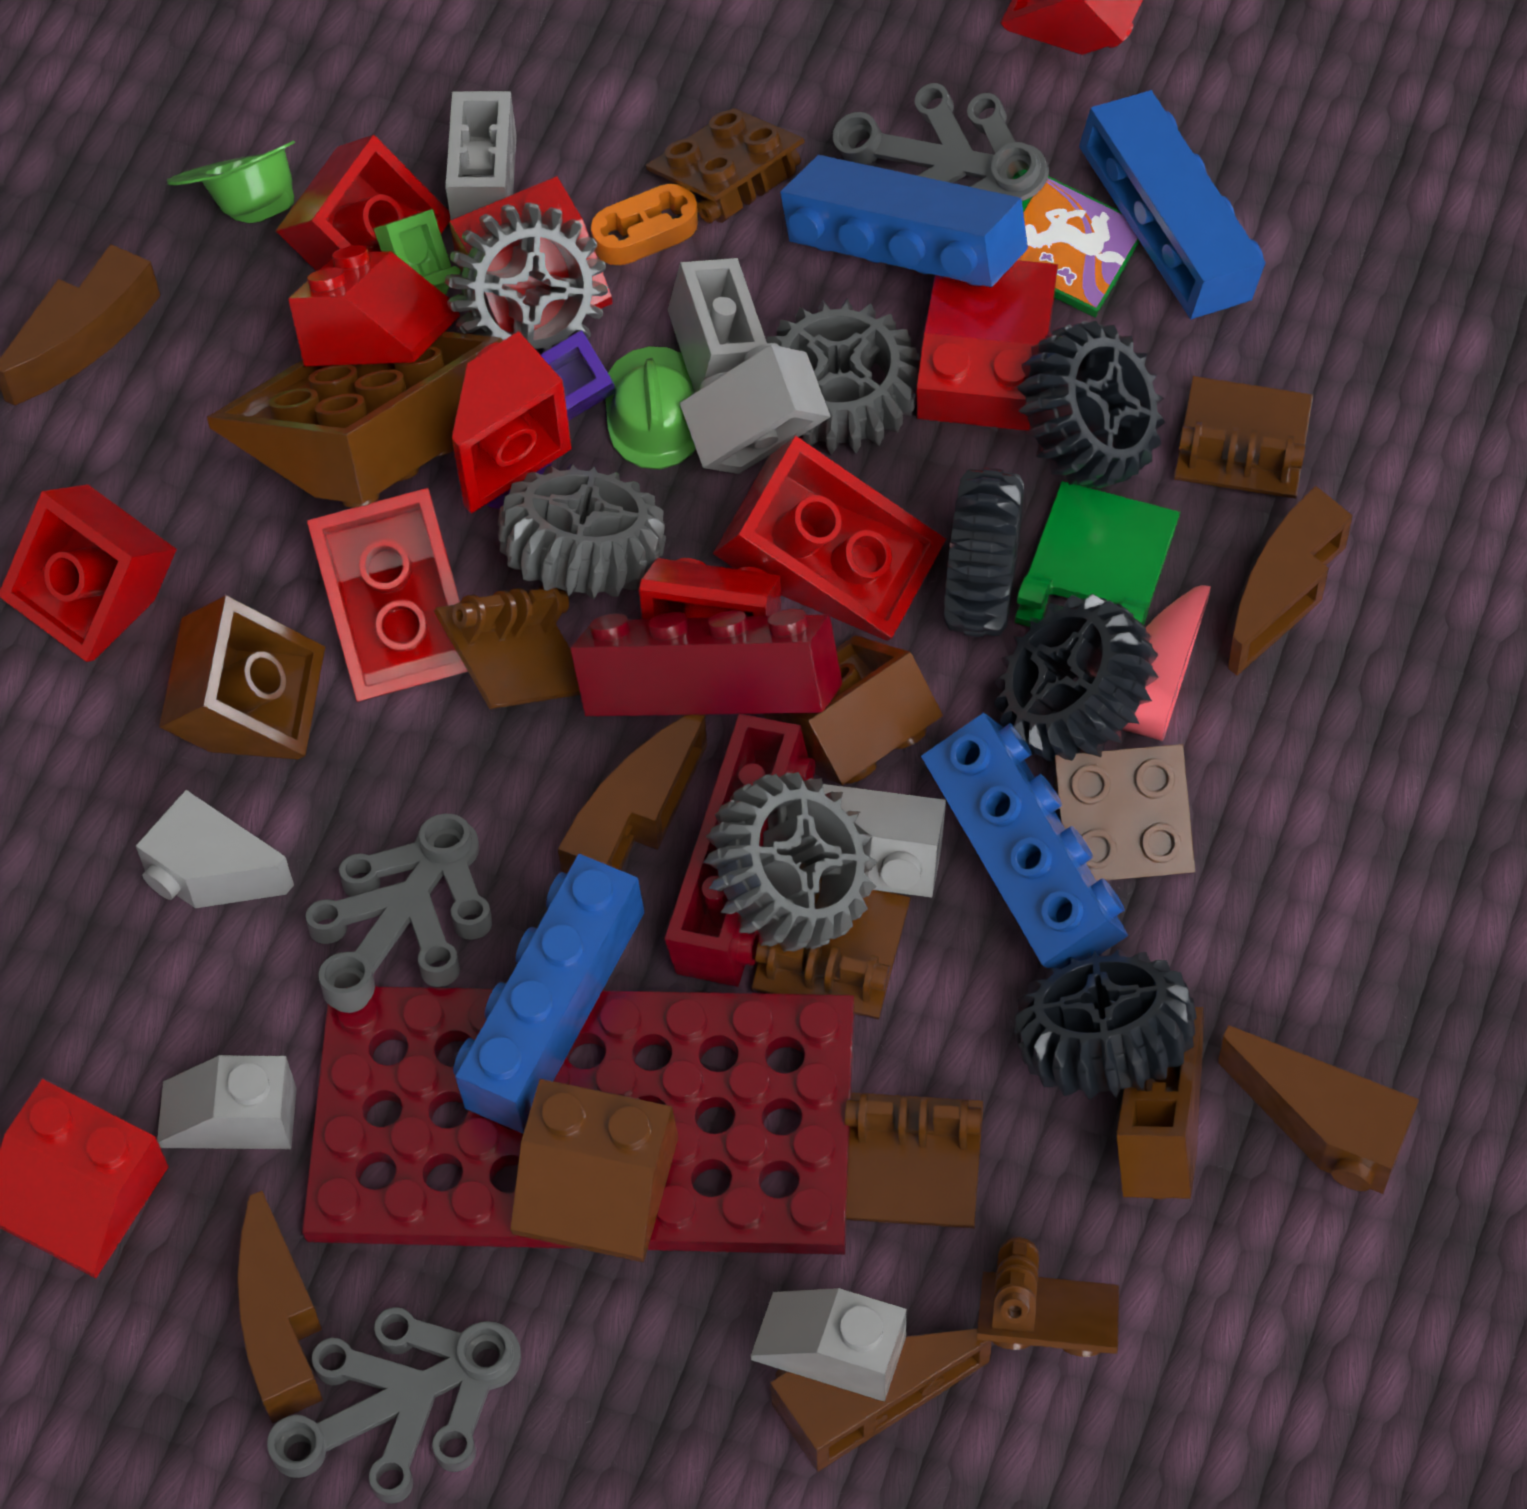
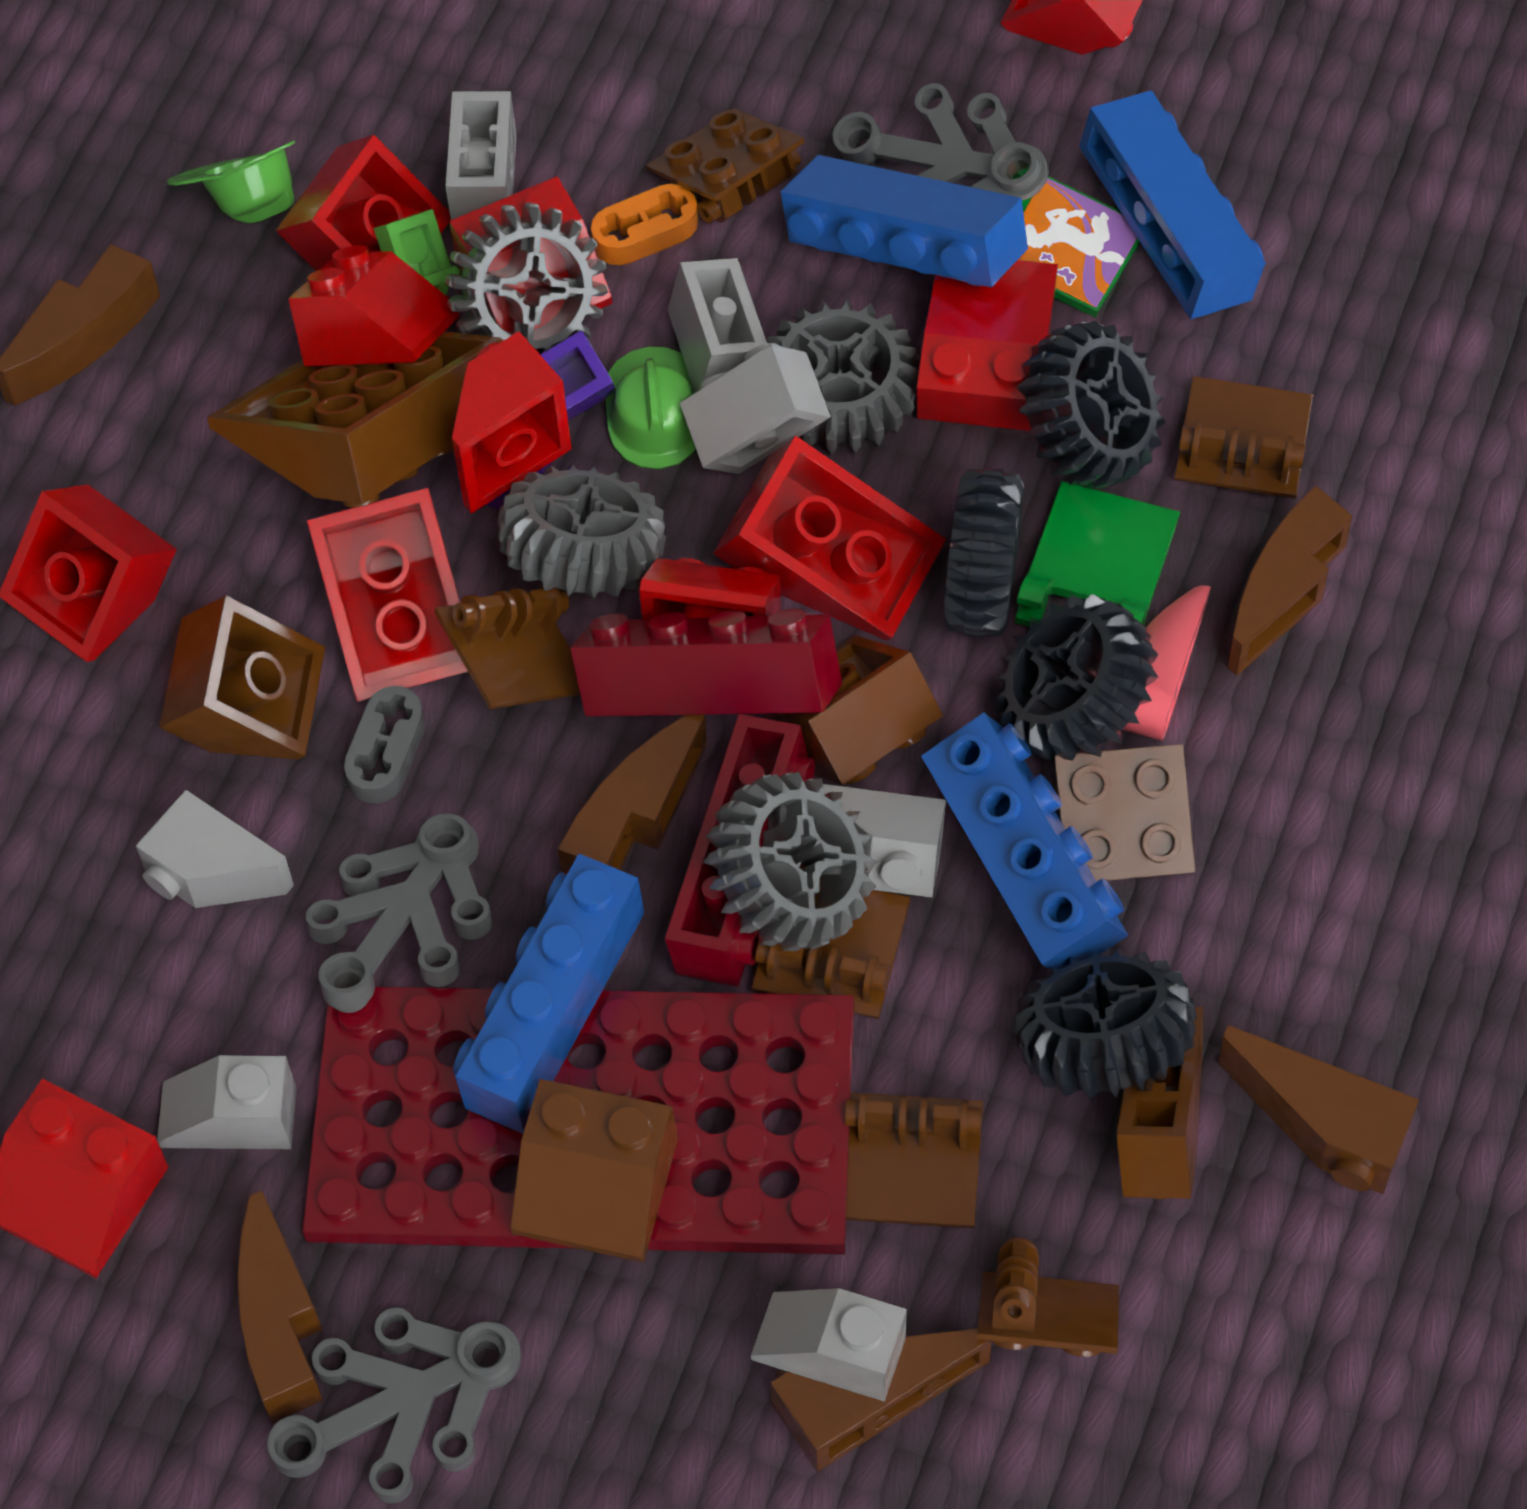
(372, 740): none -> dark grey beam

